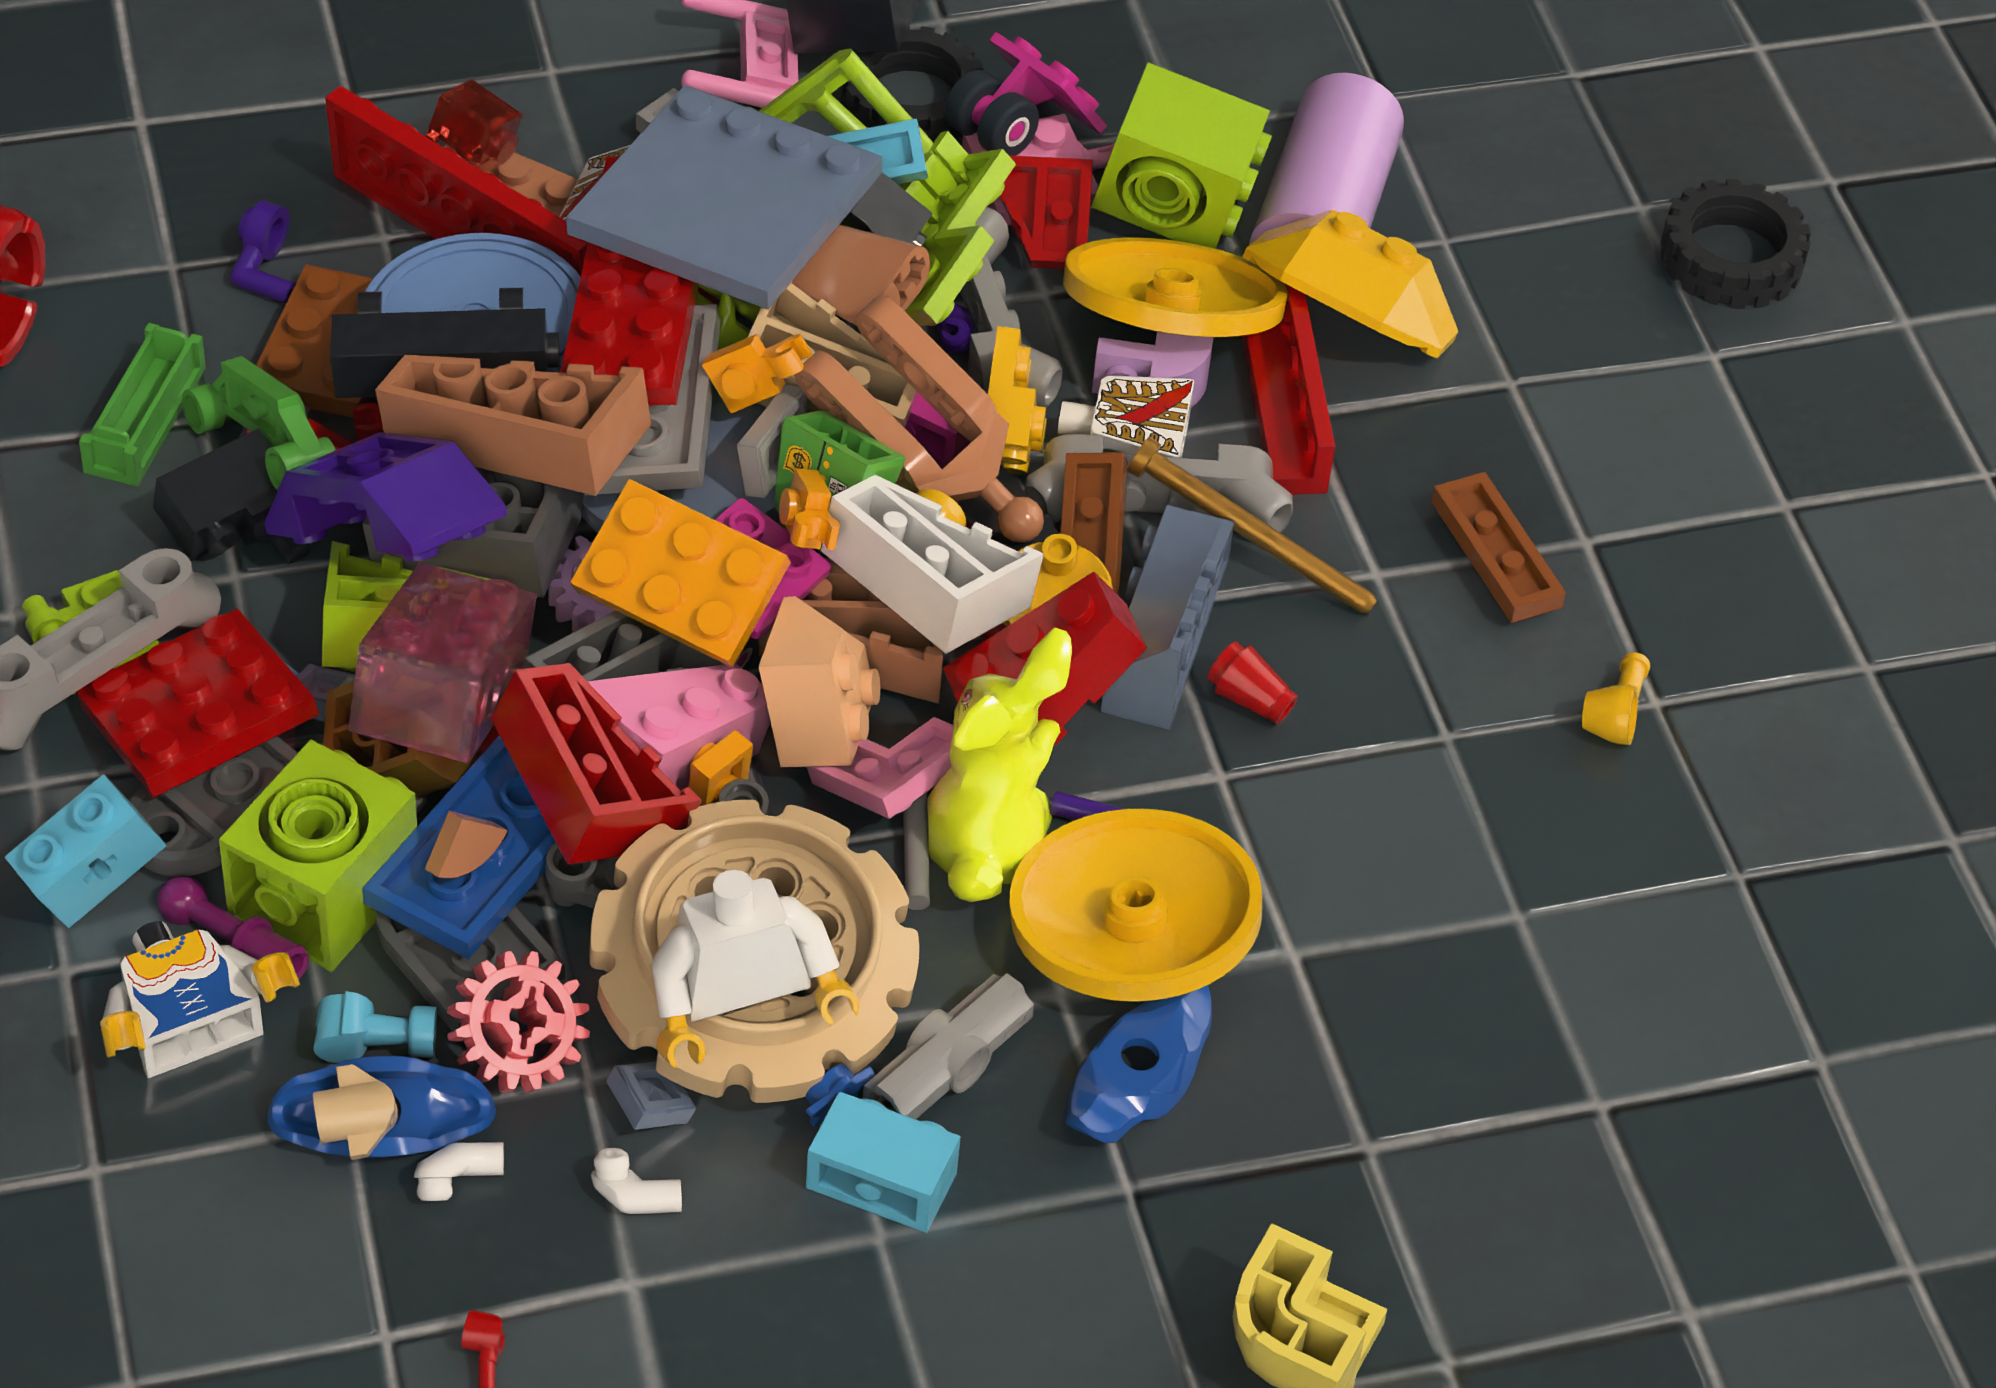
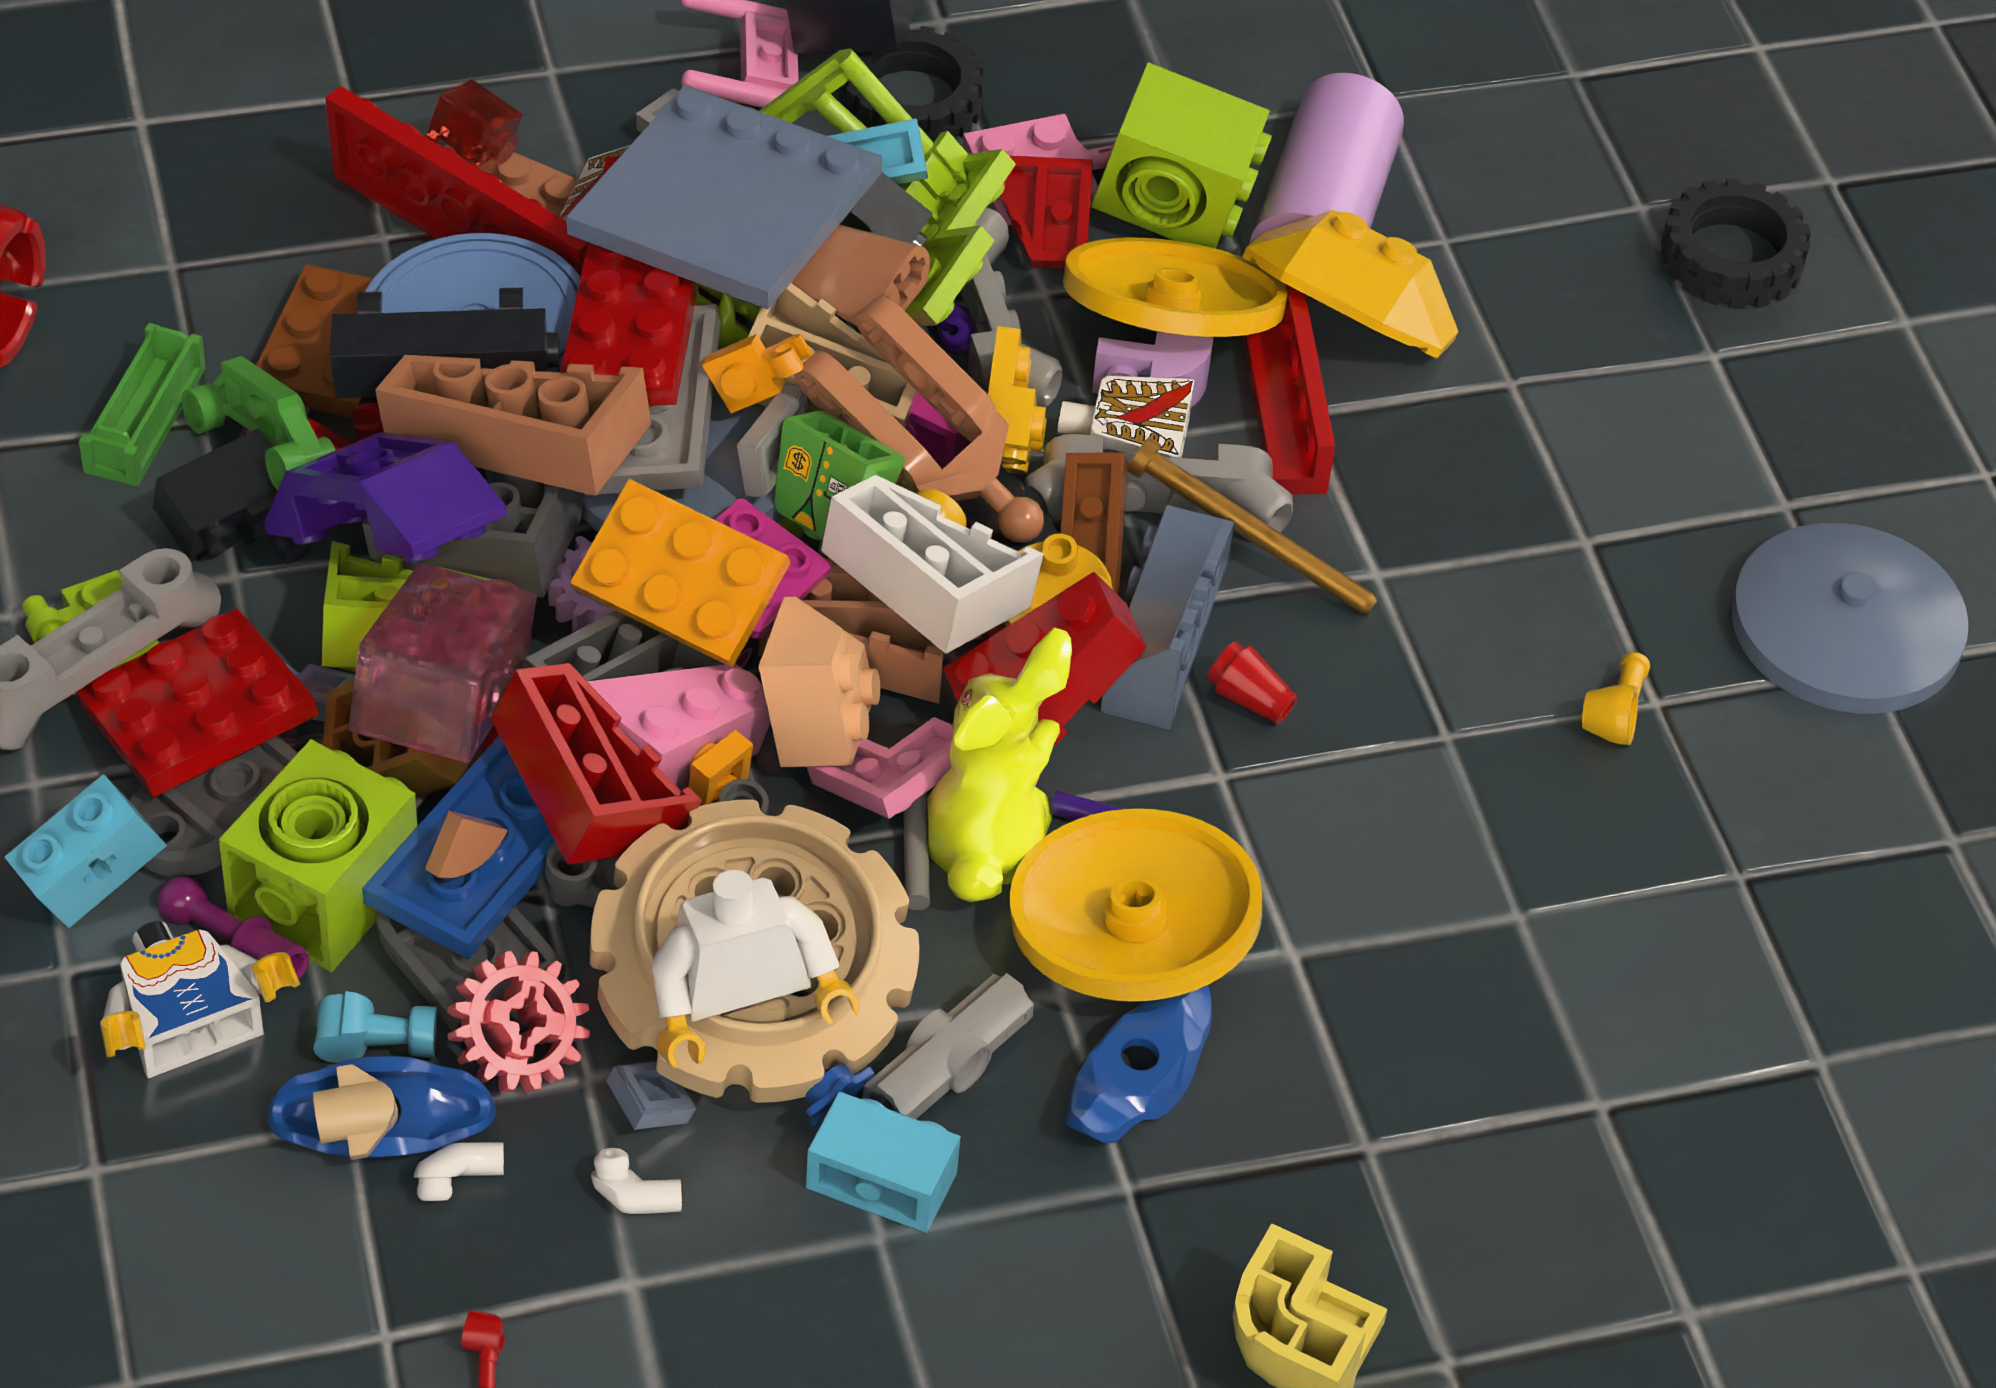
(263, 236): dark purple plate -> none
(806, 511): light orange plate -> none
(1007, 111): plate -> none
(1498, 547): dark orange plate -> none
(1849, 618): none -> sand blue dish

